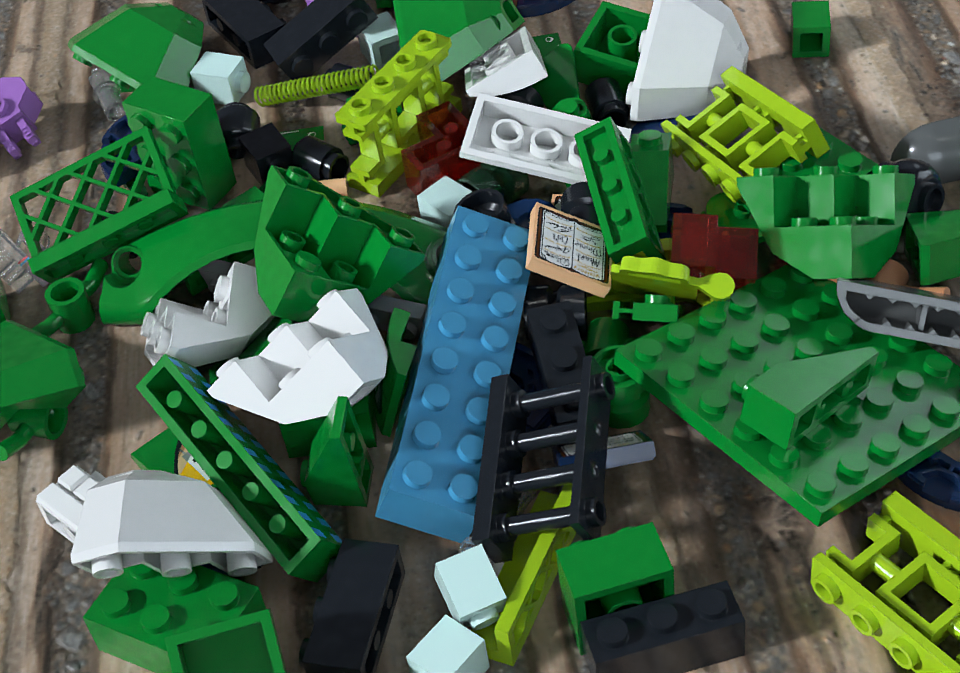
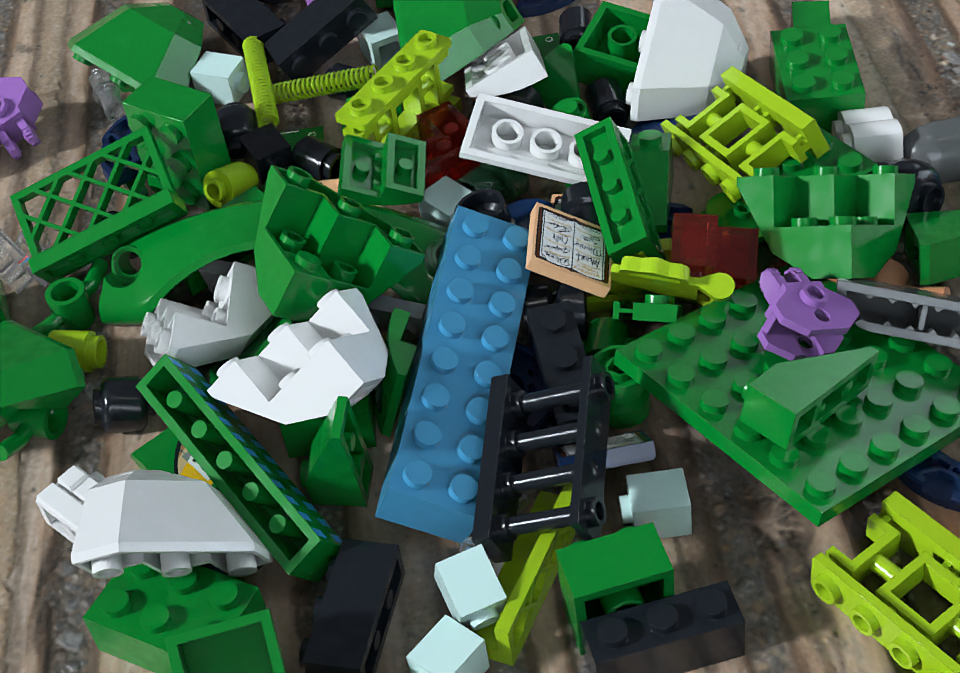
(89, 347): none -> lime brick
(121, 405): none -> black head
(229, 182): none -> lime brick
(259, 76): none -> lime piece
(383, 171): none -> green slope
(573, 24): none -> black brick
(658, 499): none -> light aqua brick
(802, 312): none -> medium lavender hinge
(816, 71): none -> green piece
(871, 133): none -> white brick

